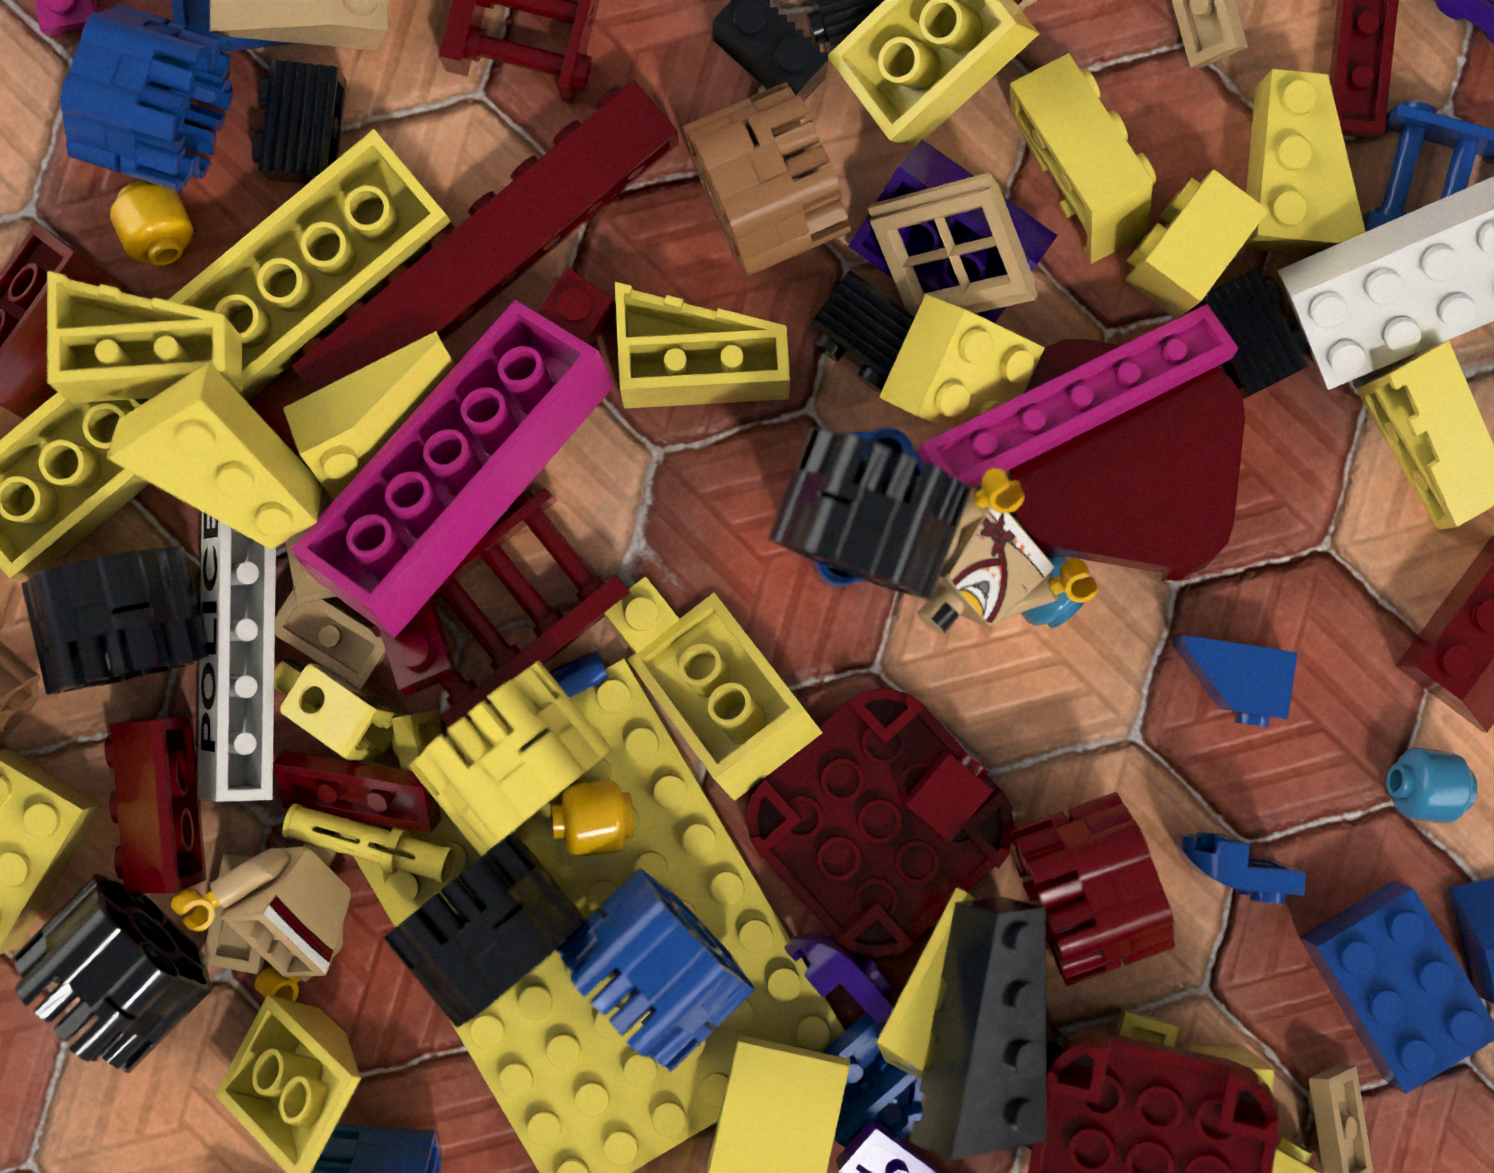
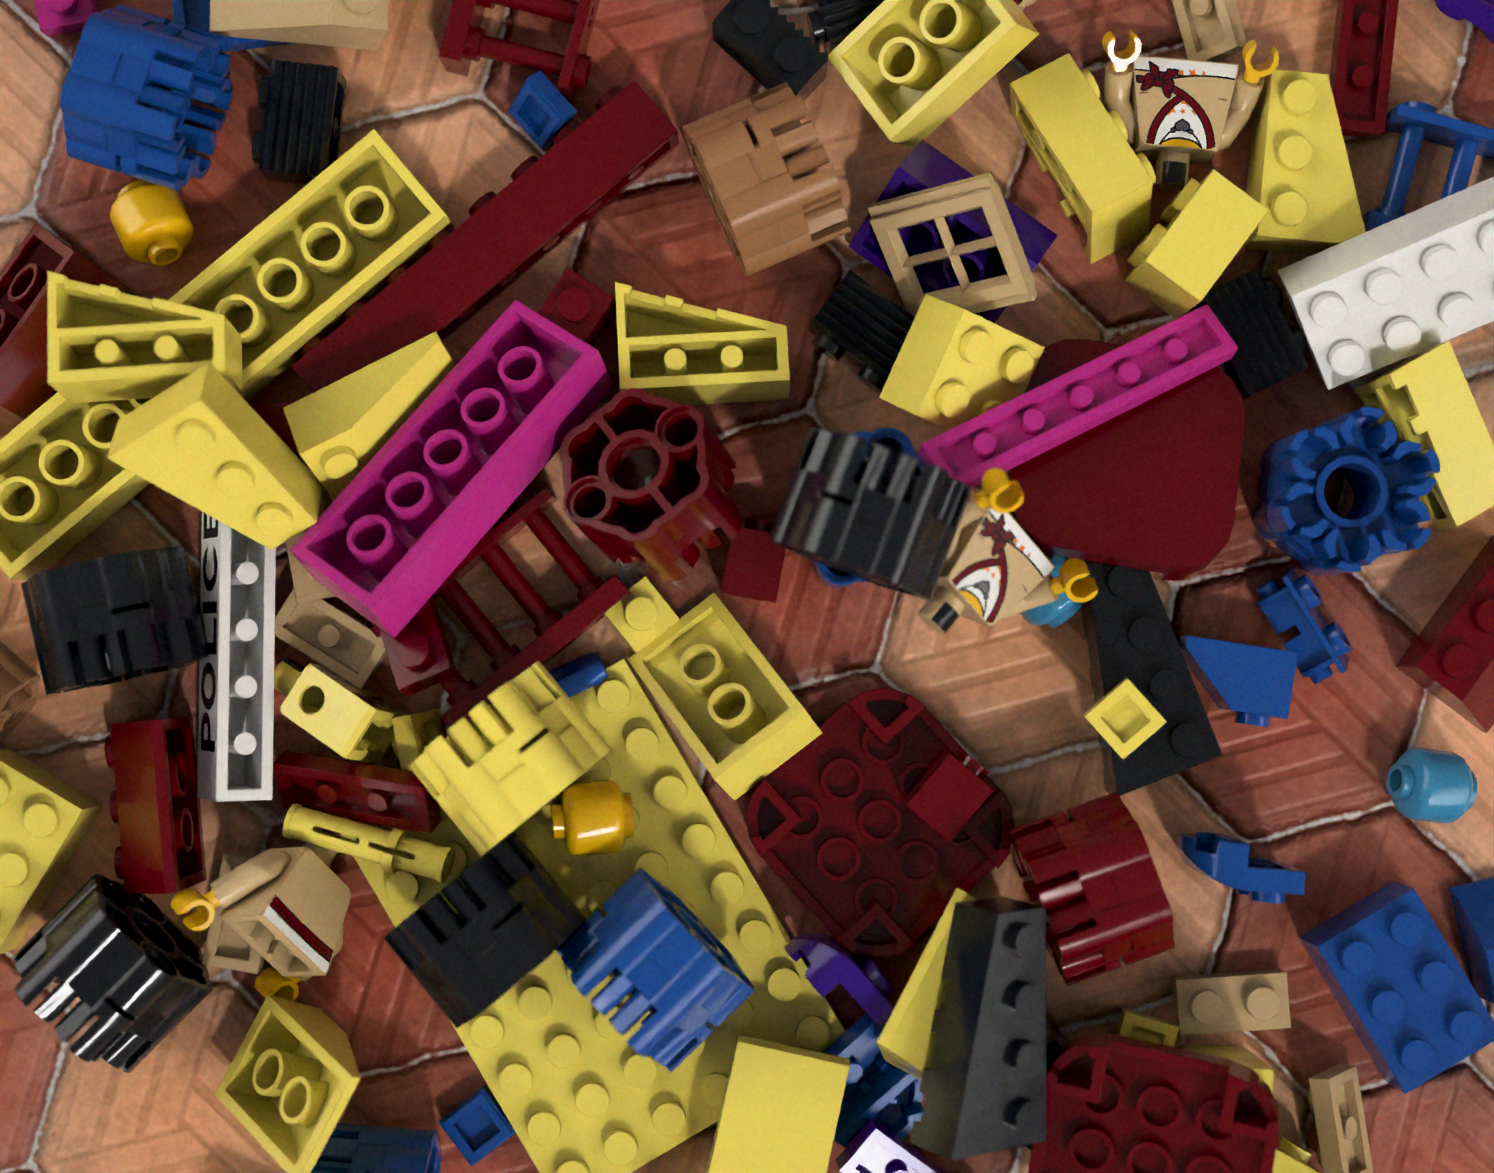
(477, 1125): none -> blue tile
(541, 110): none -> blue tile
(680, 505): none -> dark red piece
(753, 563): none -> dark red brick
(1124, 718): none -> light yellow plate
(1134, 640): none -> black wedge
(1180, 106): none -> torso
(1231, 1002): none -> tan plate
(1297, 605): none -> blue hinge
(1385, 485): none -> blue piece

